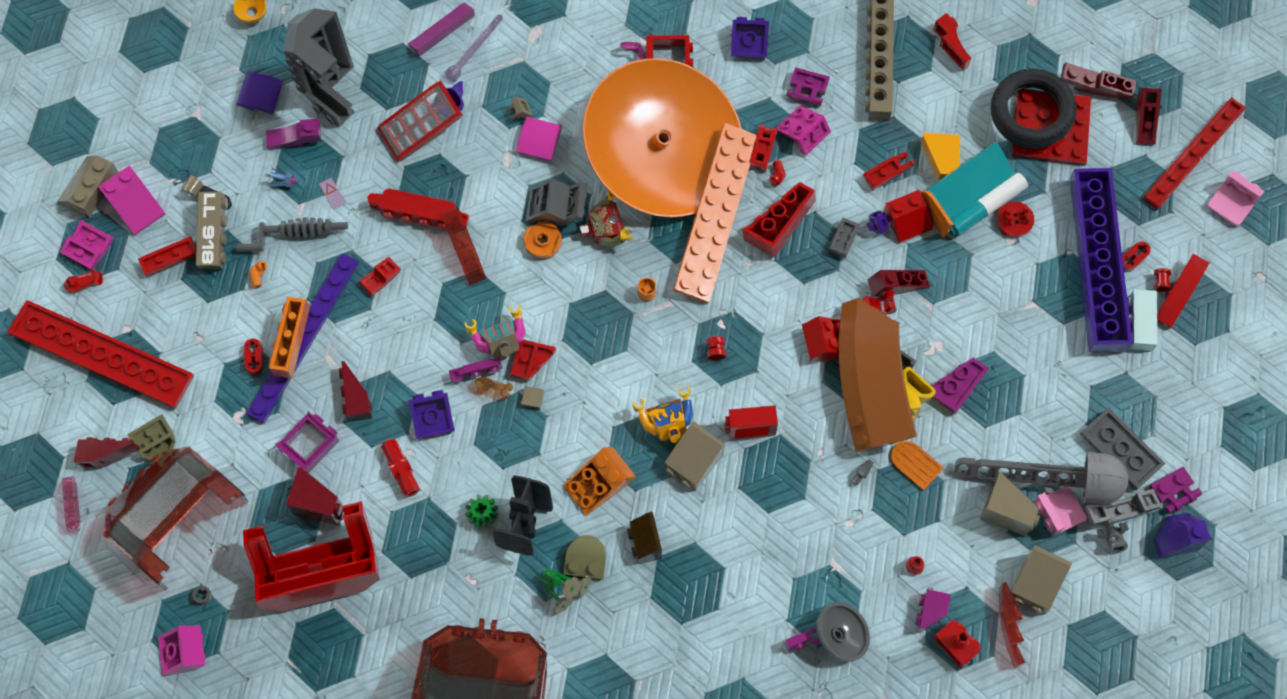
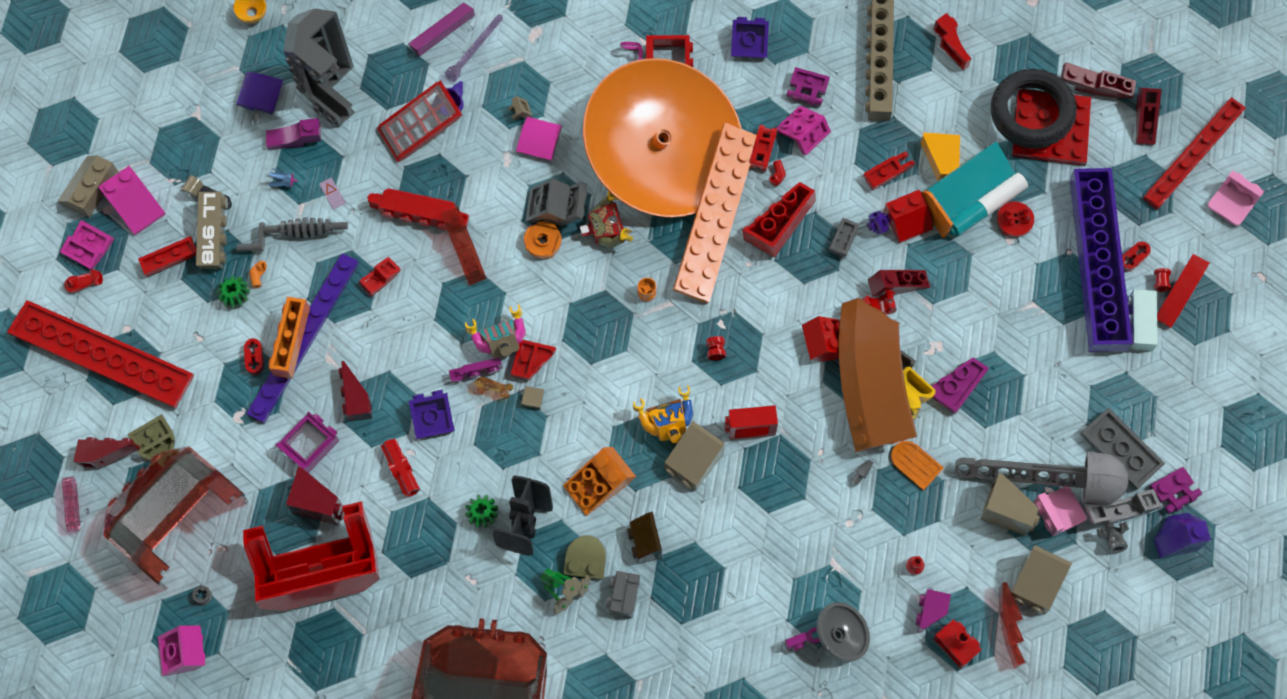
(233, 291): none -> green gear
(624, 594): none -> dark grey brick

